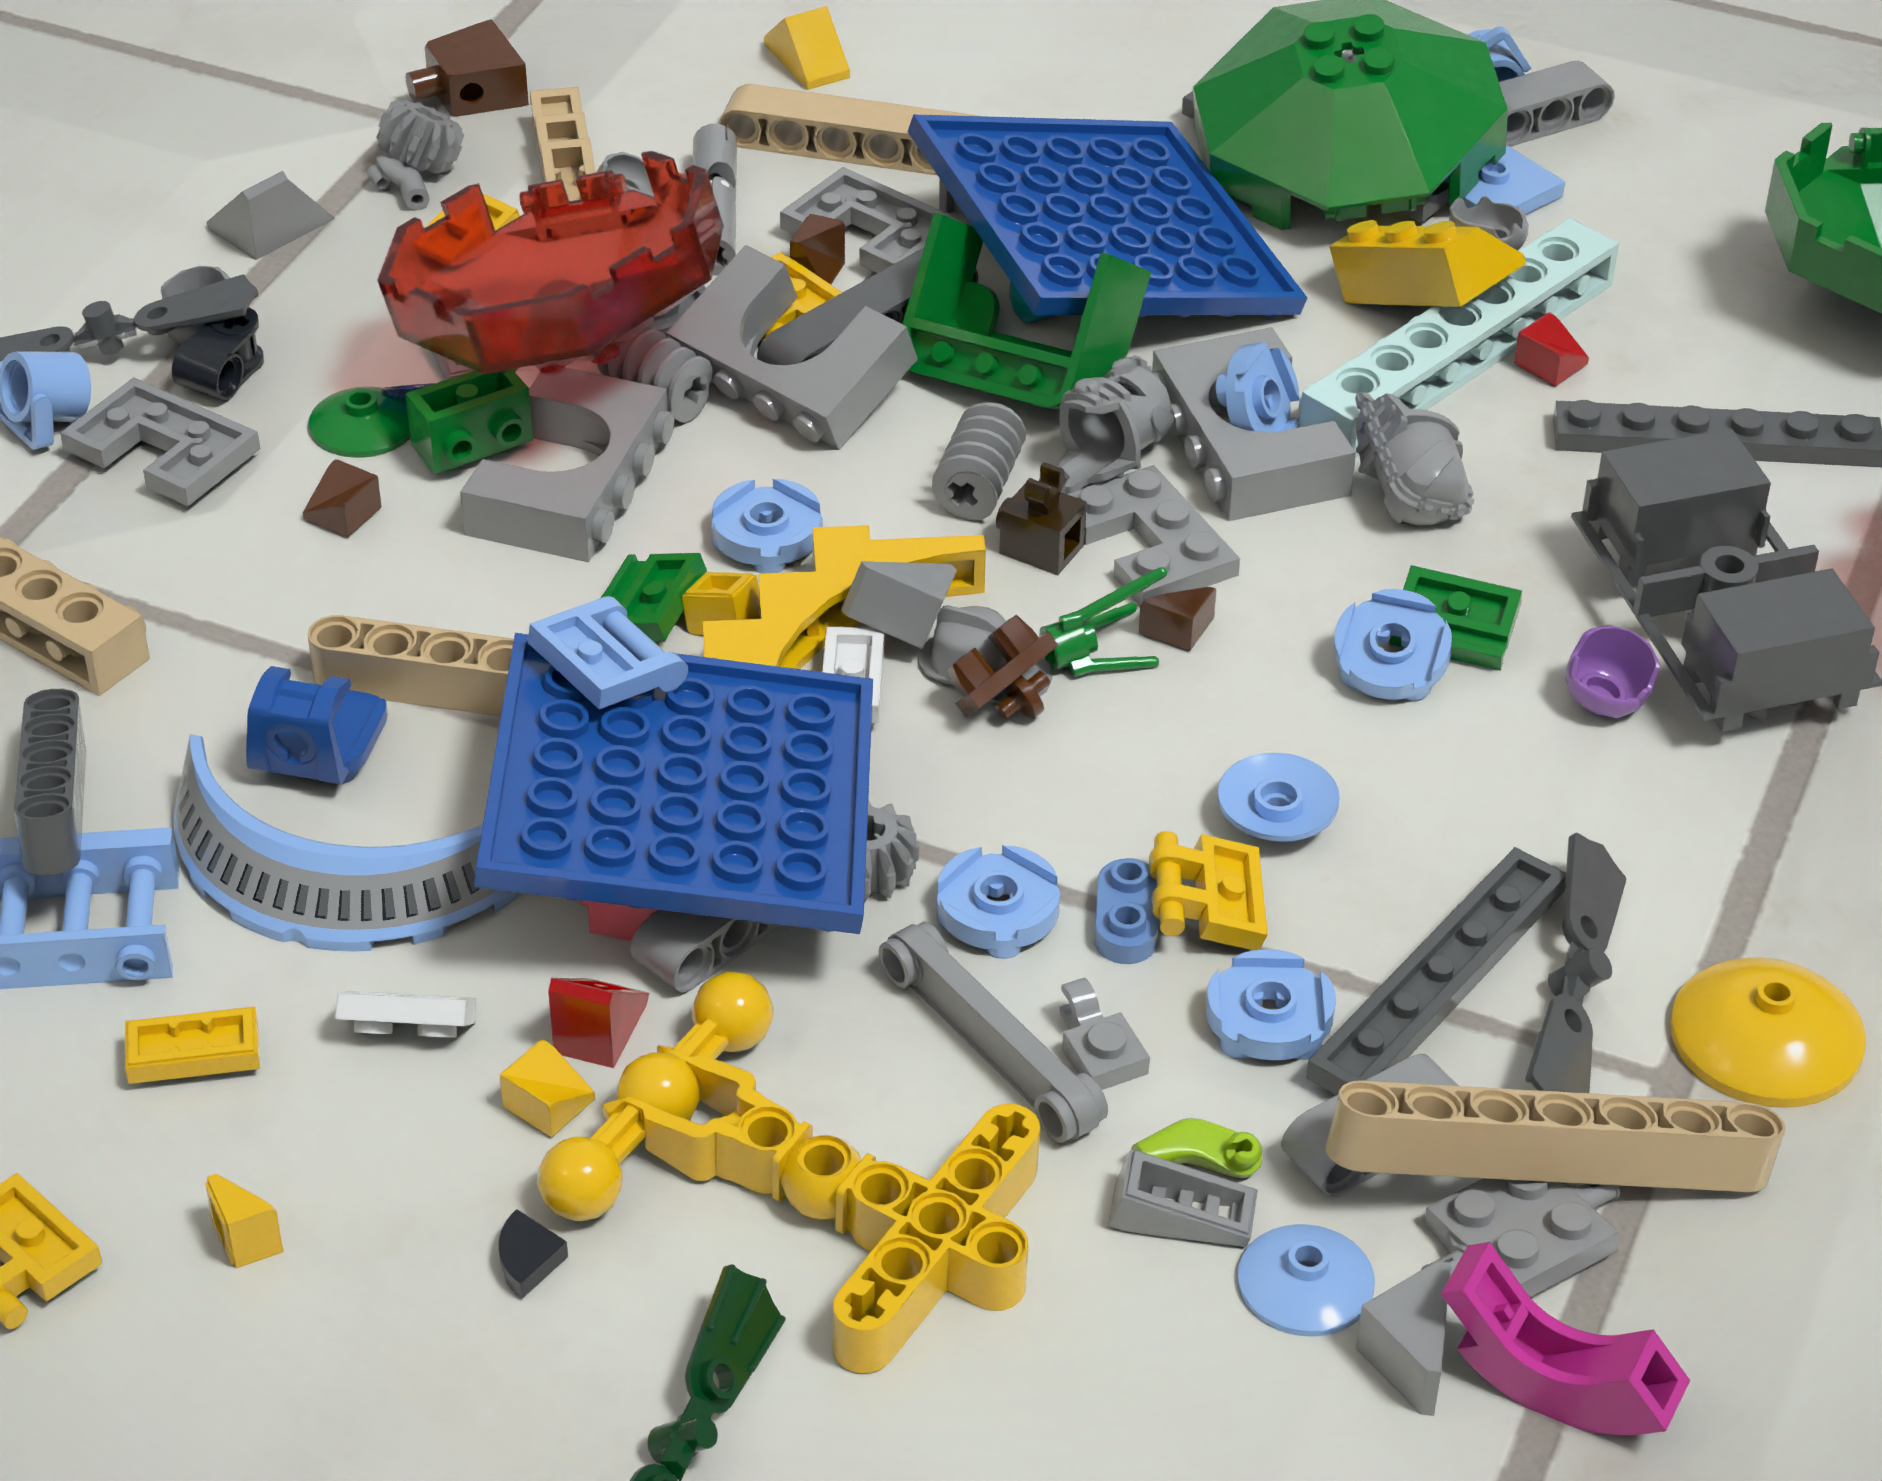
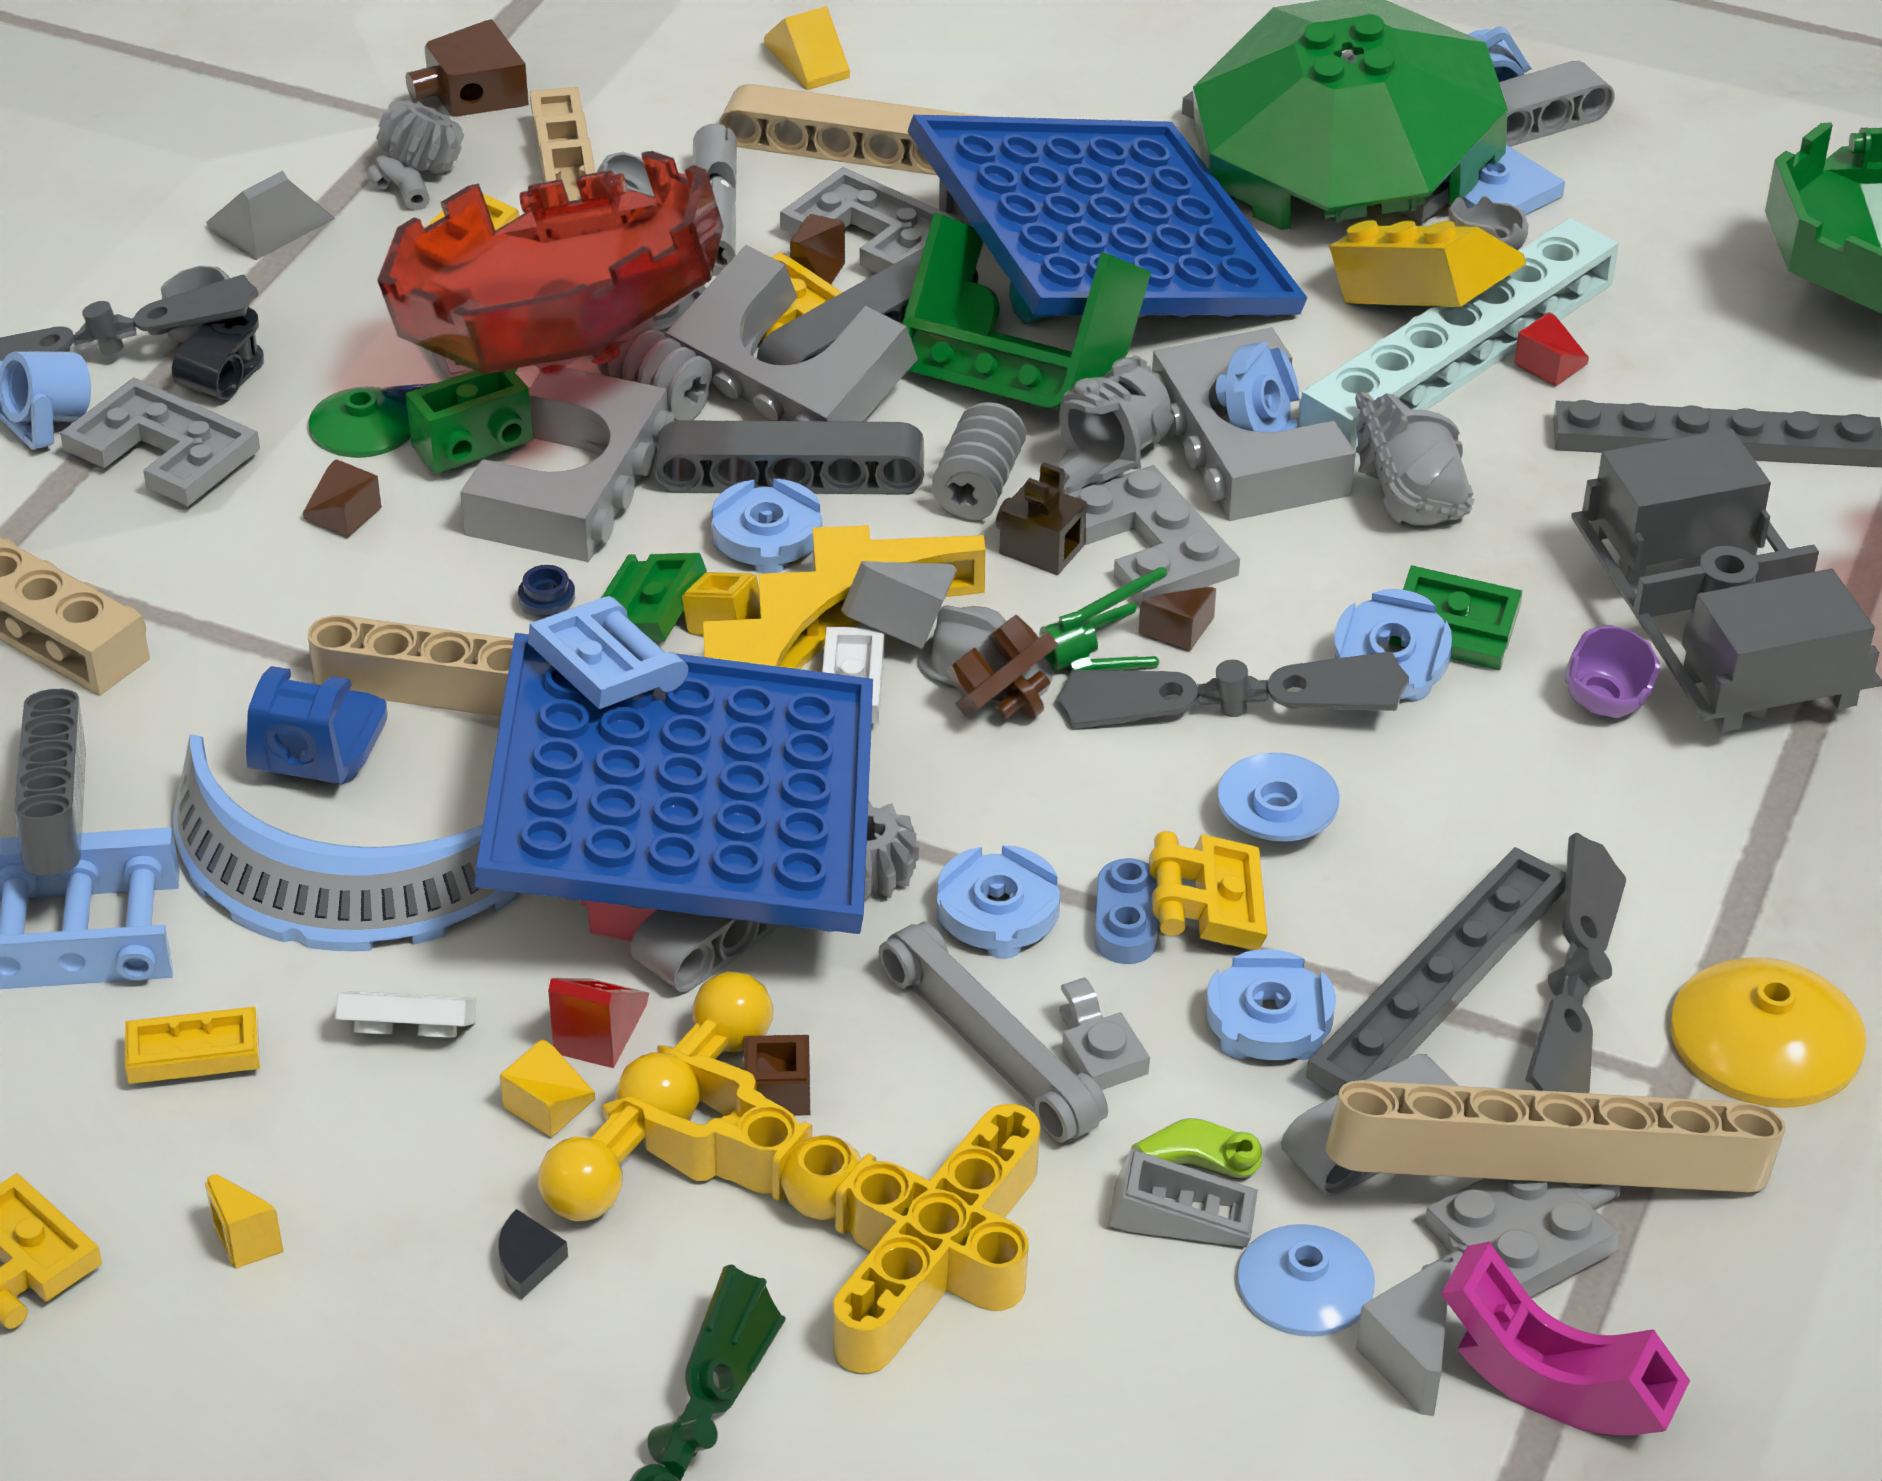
(546, 590): none -> dark blue plate
(781, 1069): none -> reddish brown slope
(815, 454): none -> dark grey beam
(1343, 683): none -> dark grey piece

